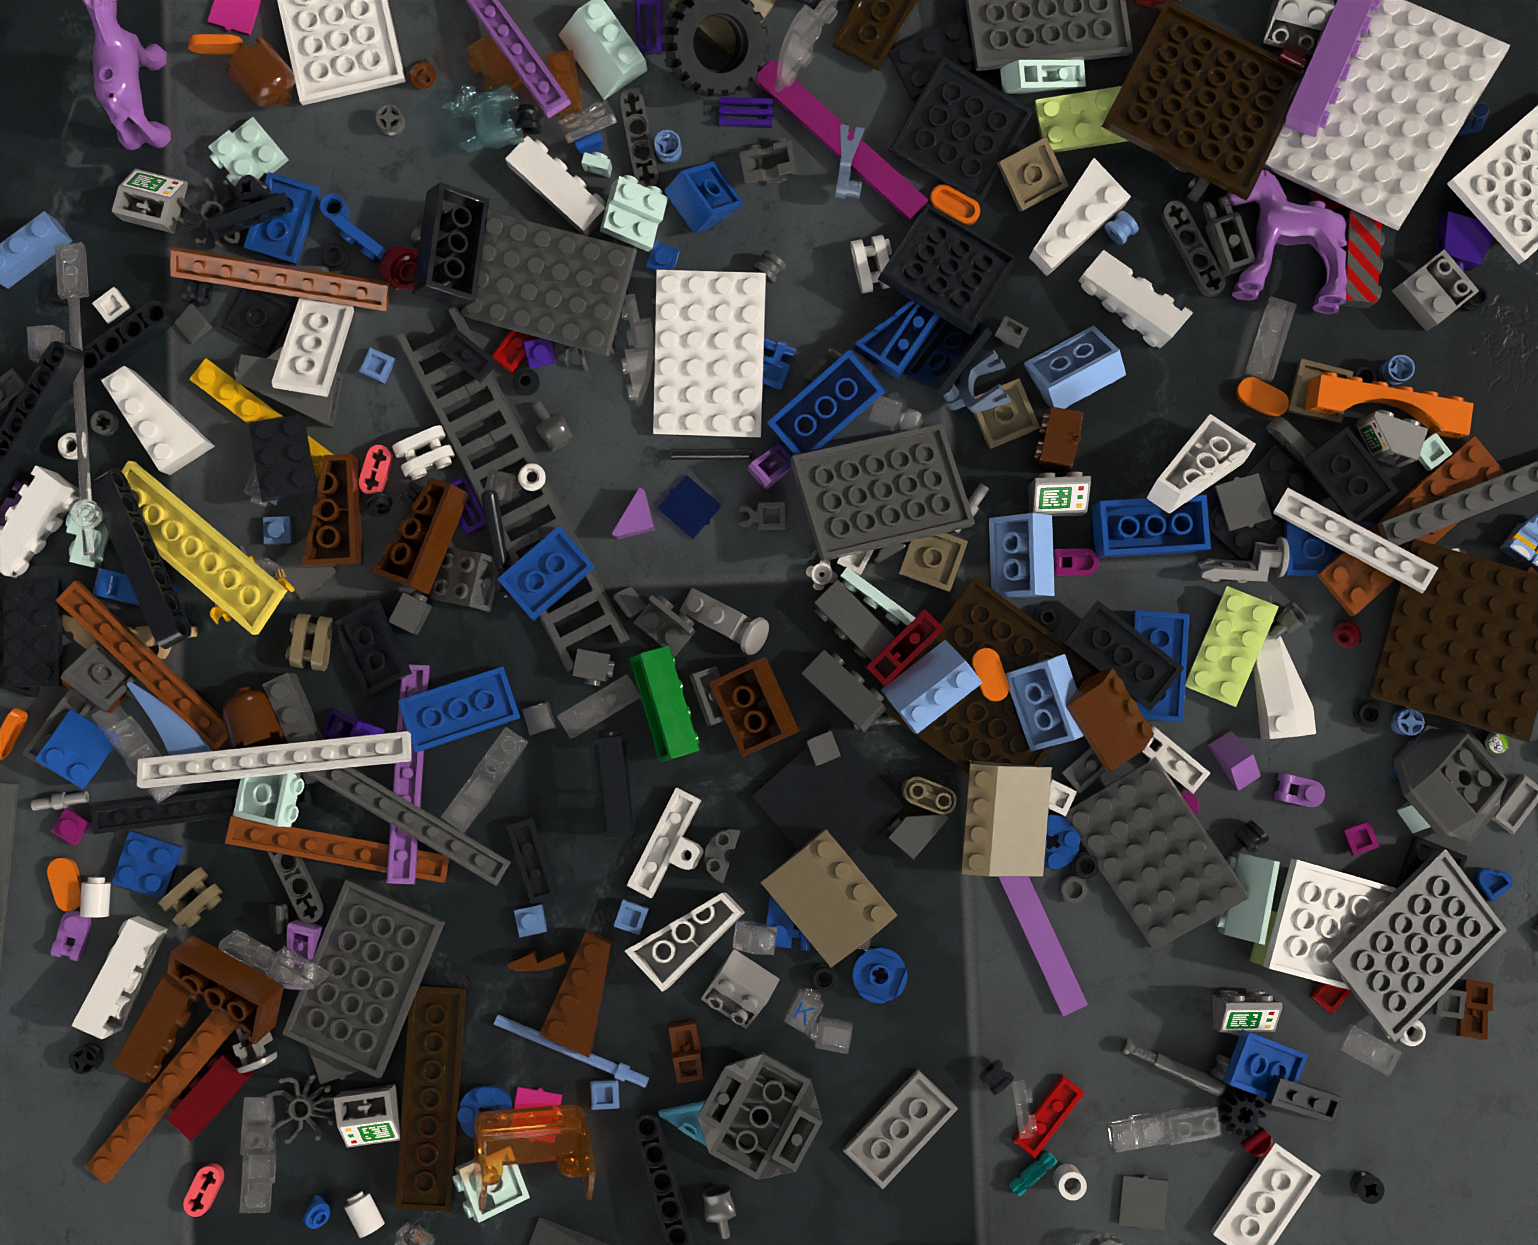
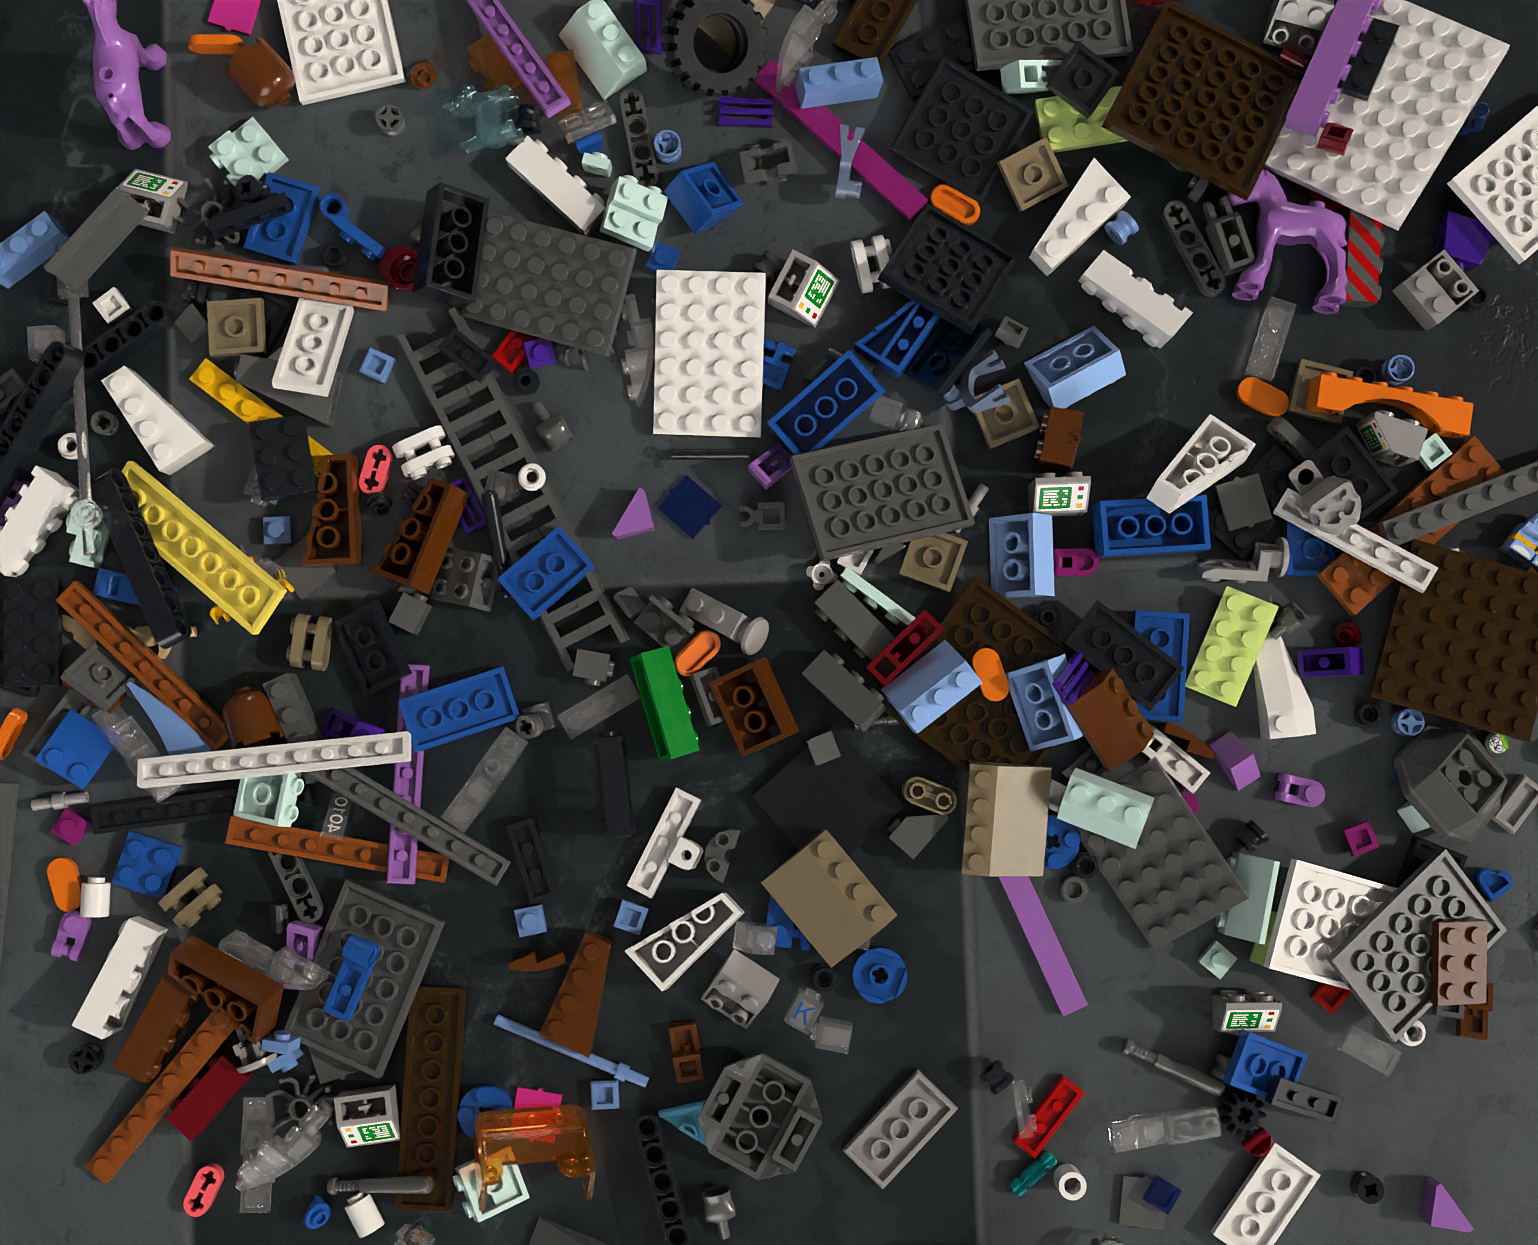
(96, 239): none -> dark grey panel
(236, 327): none -> dark tan plate
(281, 1042): none -> medium blue plate
(281, 1155): none -> clear slope
(285, 1061): none -> medium blue plate
(336, 816): none -> clear sticker
(352, 977): none -> blue plate
(397, 1185): none -> dark grey piece
(522, 728): none -> dark grey bush
(696, 652): none -> orange tile
(803, 289): none -> light grey slope
(838, 82): none -> medium blue brick
(1076, 682): none -> dark purple tile
(1082, 79): none -> black plate
(1105, 807): none -> light aqua slope
(1162, 1194): none -> clear blue tile
(1190, 744): none -> reddish brown slope
(1217, 959): none -> light aqua plate
(1328, 501): none -> light grey piece
(1331, 662): none -> dark purple slope
(1335, 138): none -> dark red brick
(1370, 59): none -> black plate
(1441, 1210): none -> medium lavender slope
(1459, 962): none -> plate

